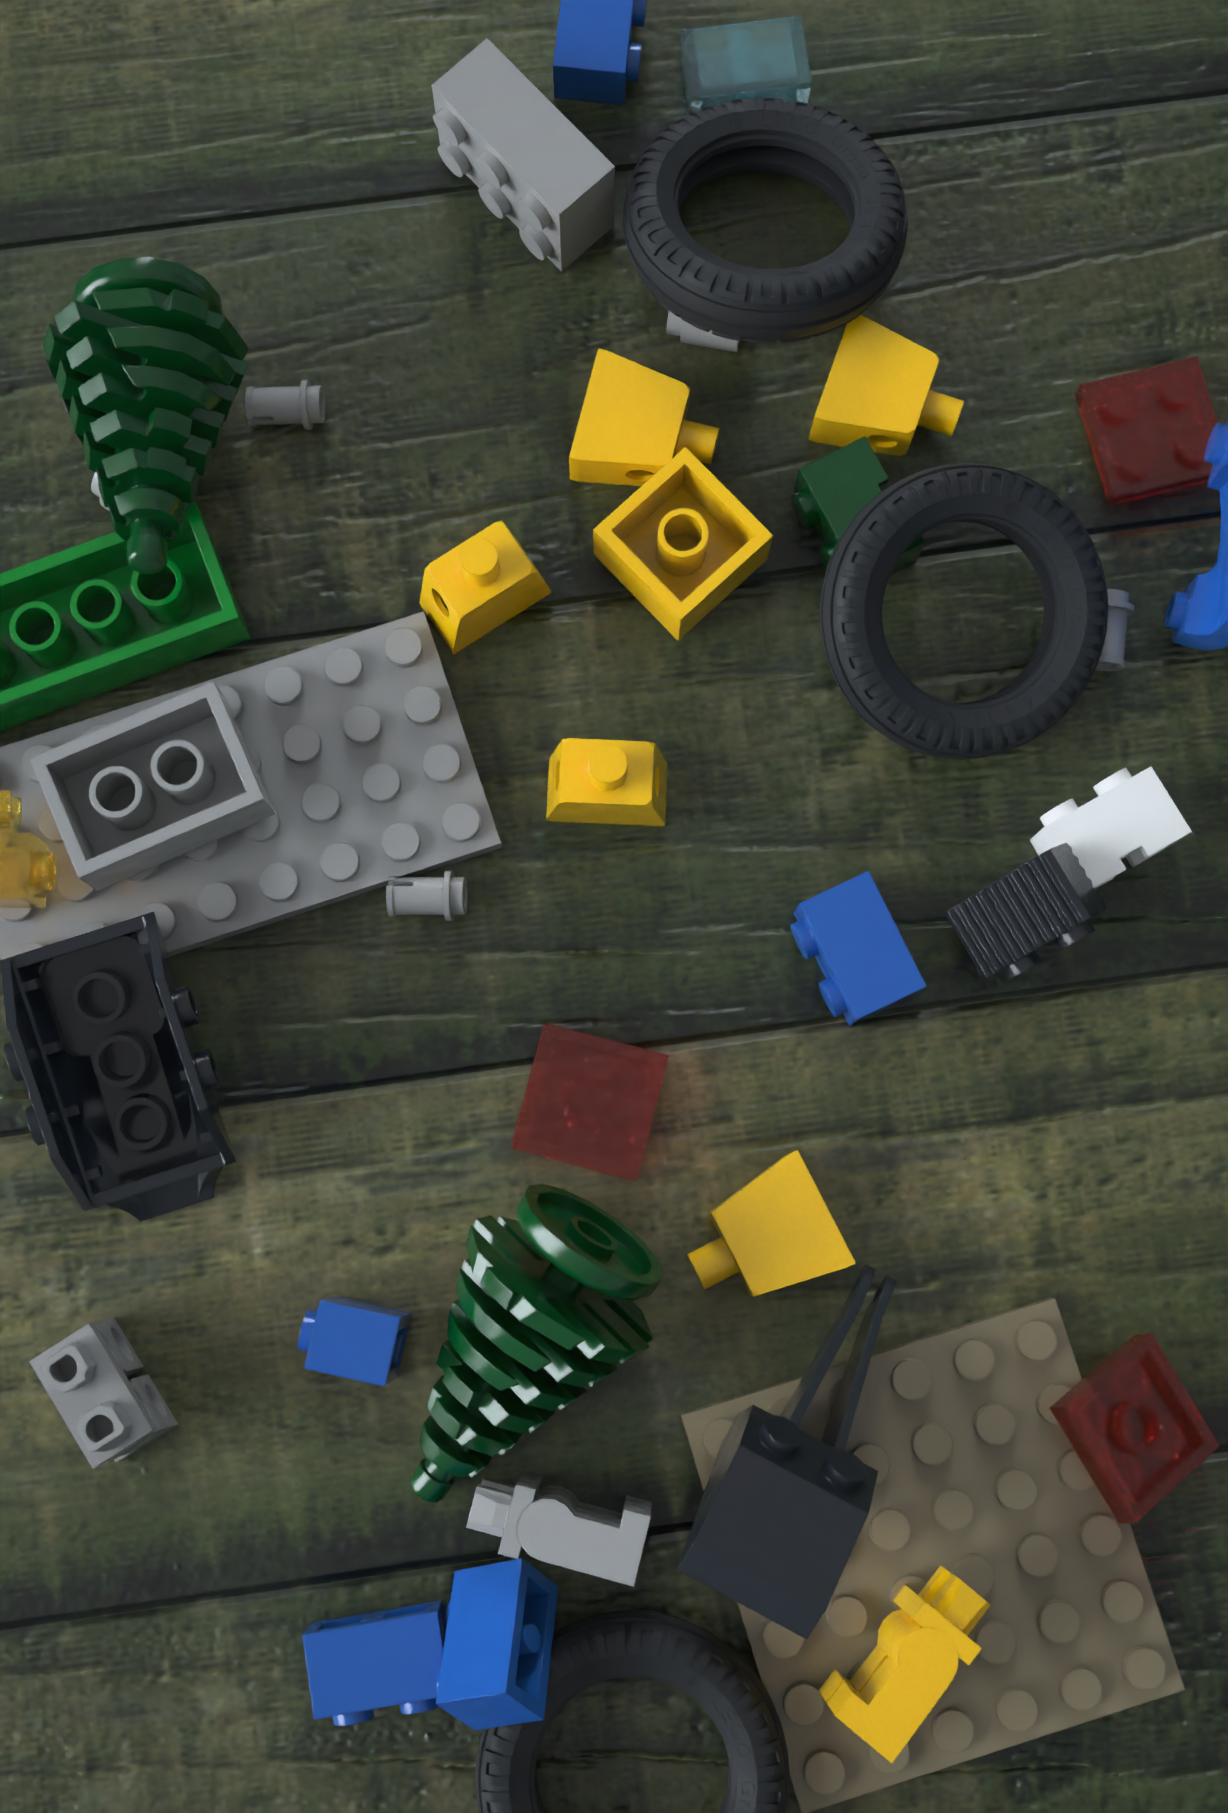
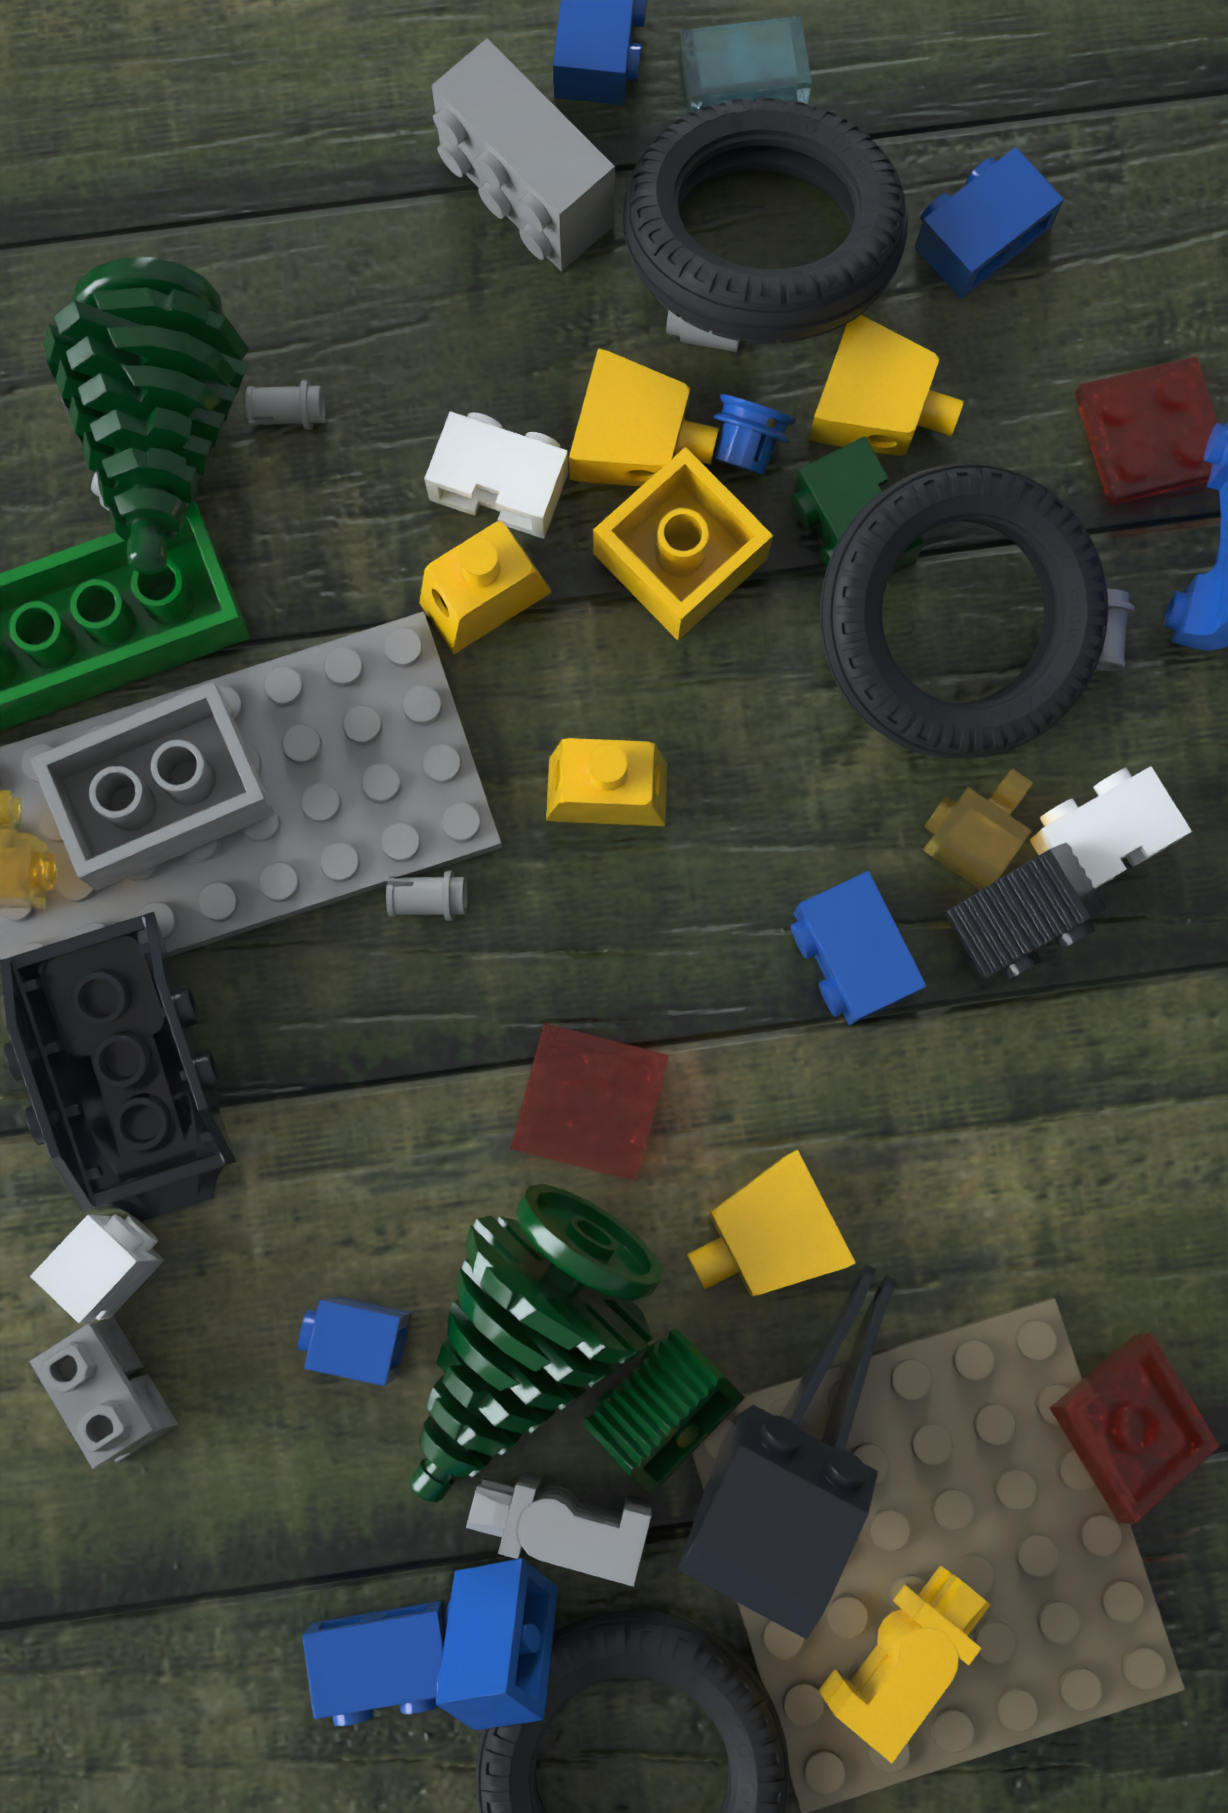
(99, 1266): none -> white brick
(498, 470): none -> white brick
(662, 1410): none -> dark green brick
(749, 434): none -> blue piece
(979, 834): none -> clear yellow brick
(987, 221): none -> blue brick

